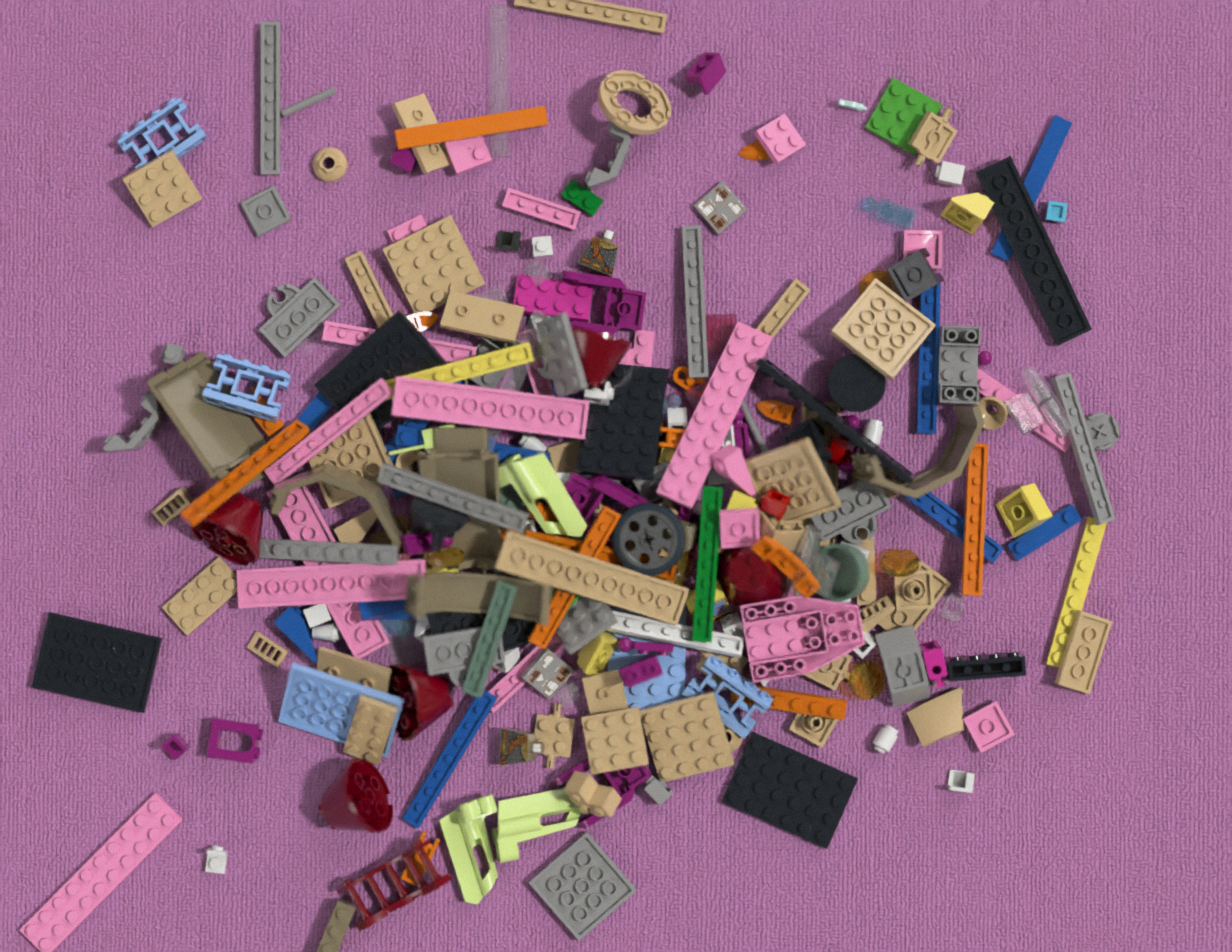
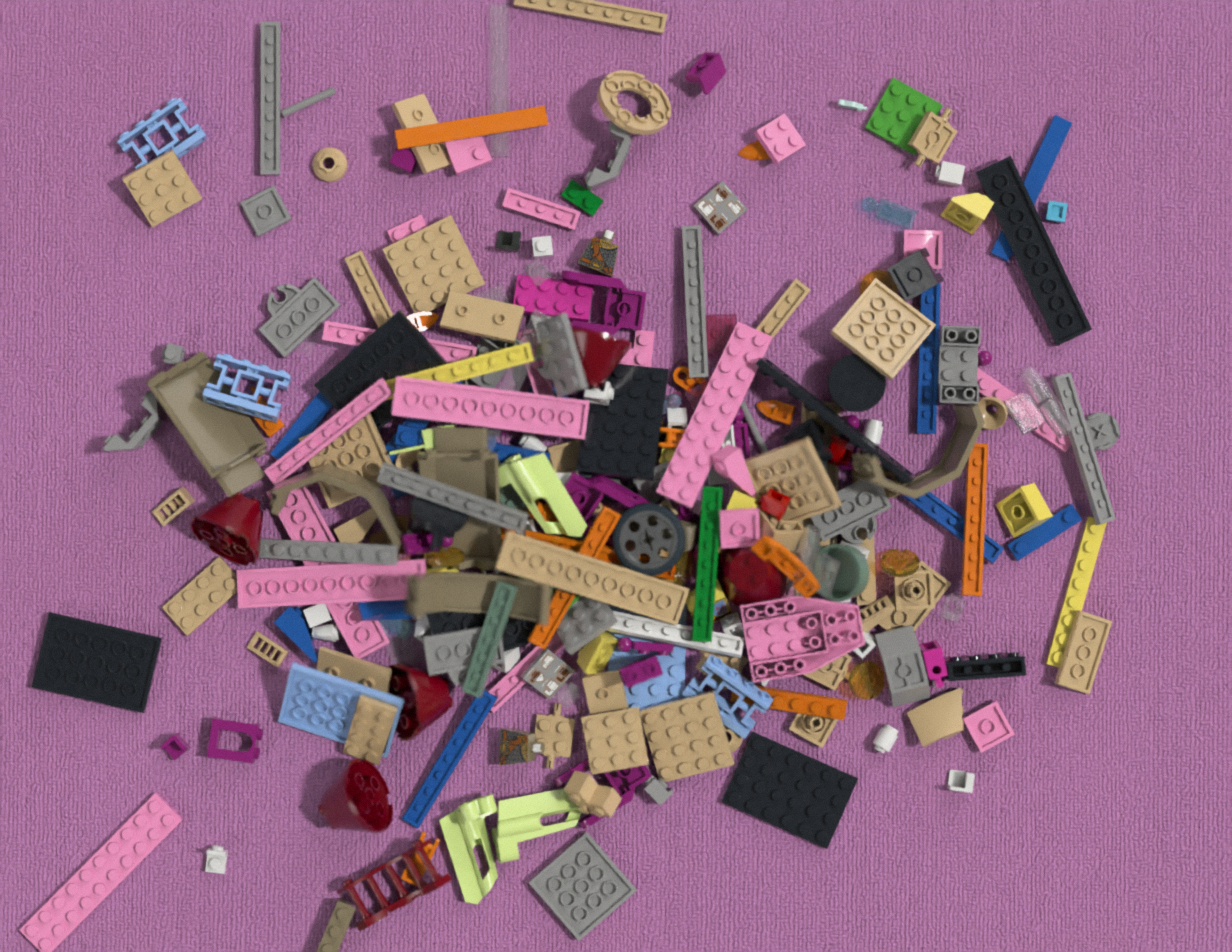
(244, 472): orange plate -> none

